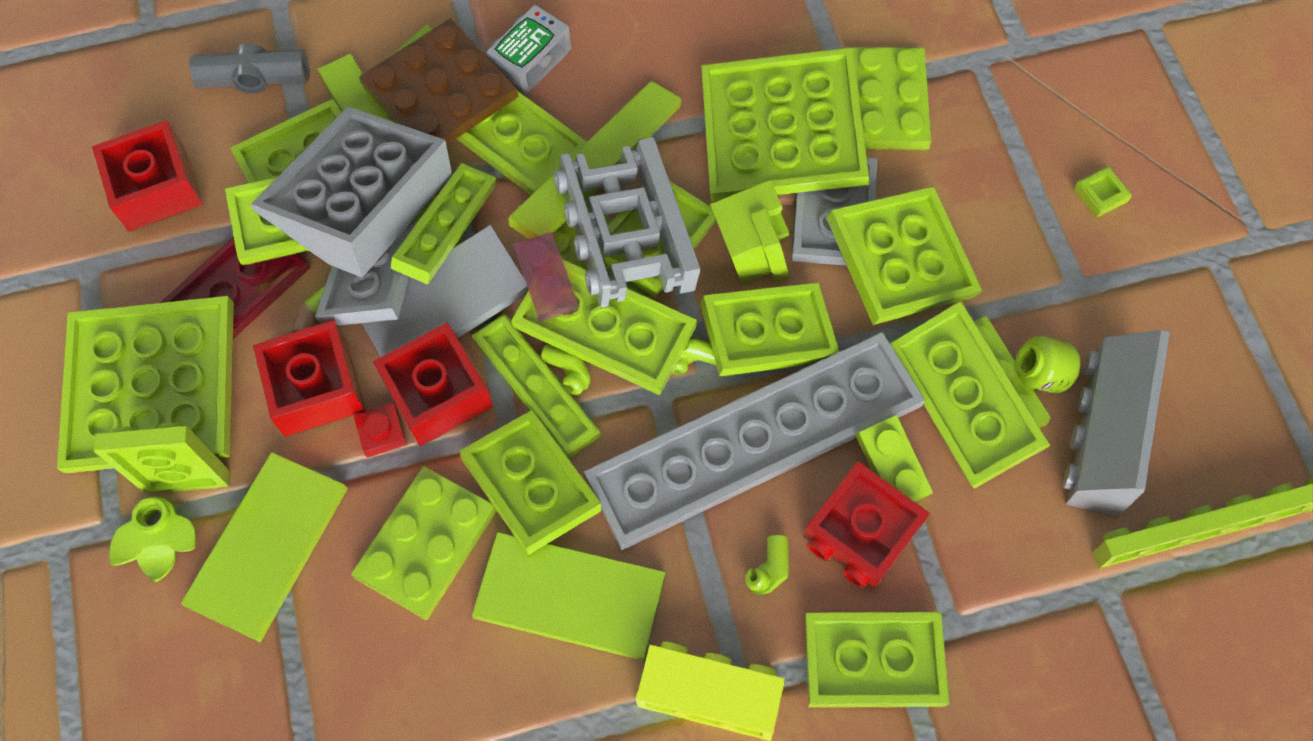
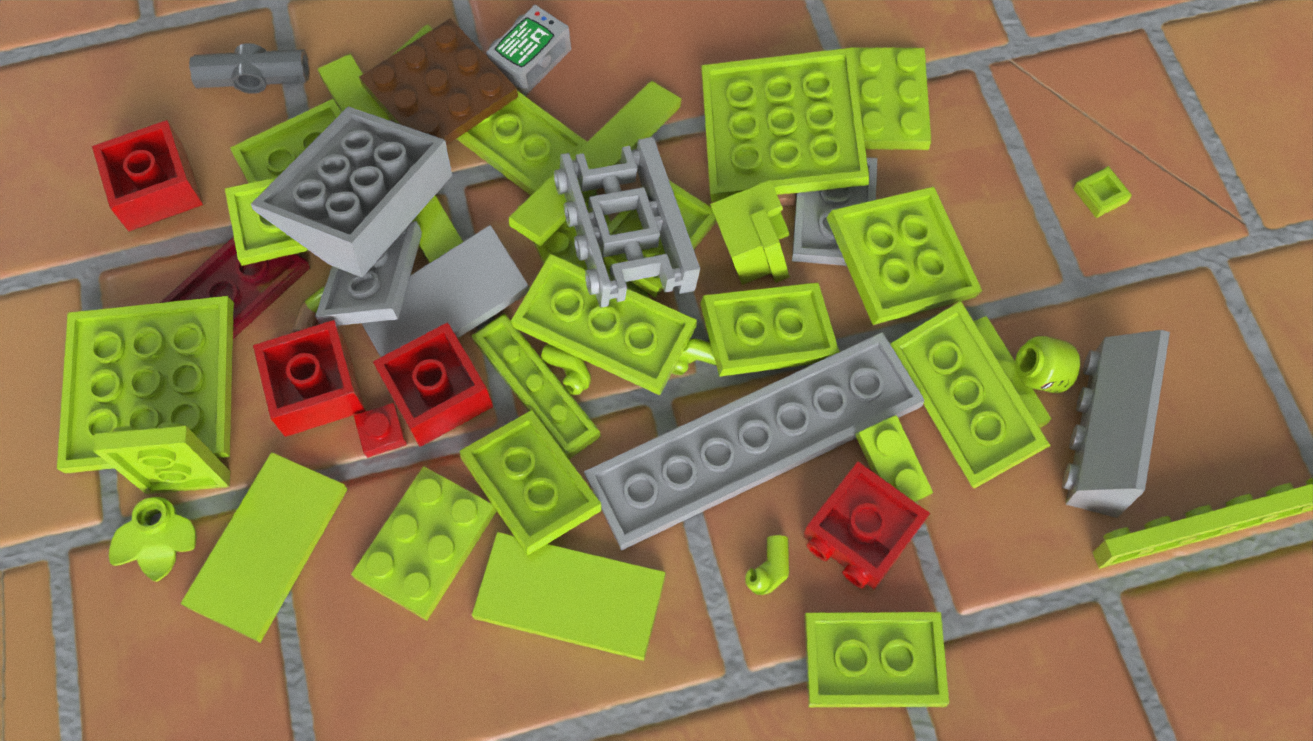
(443, 224): lime plate -> none
(545, 276): clear pink plate -> none
(710, 690): neon yellow brick -> none

